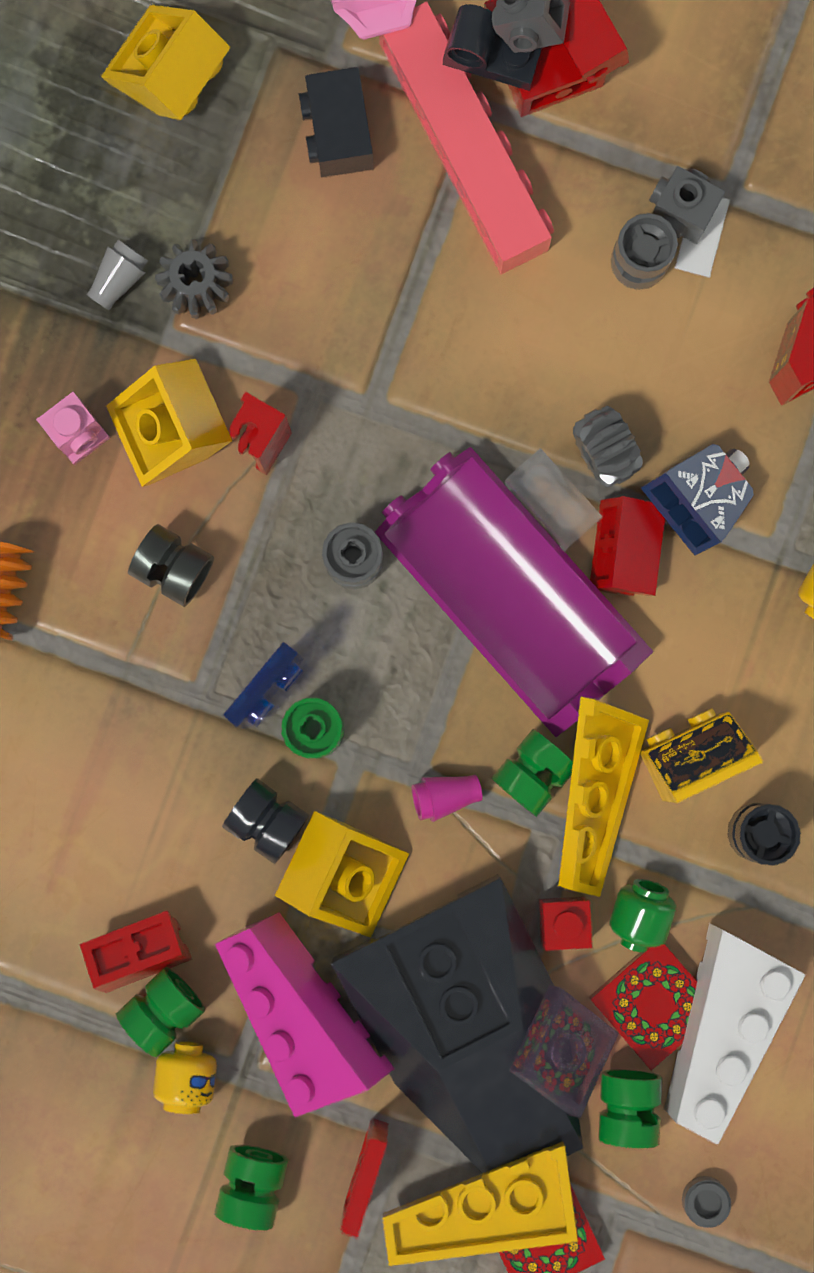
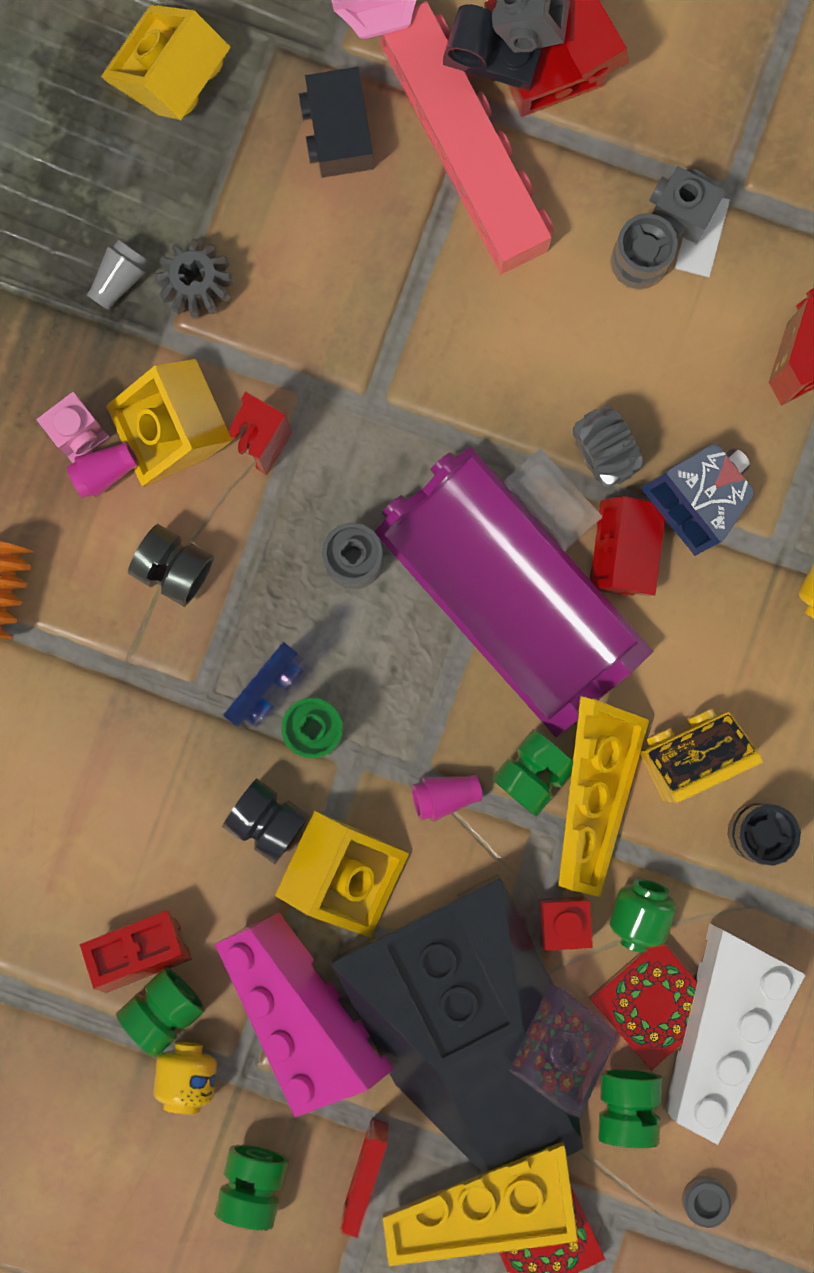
(100, 469): none -> dark pink cone

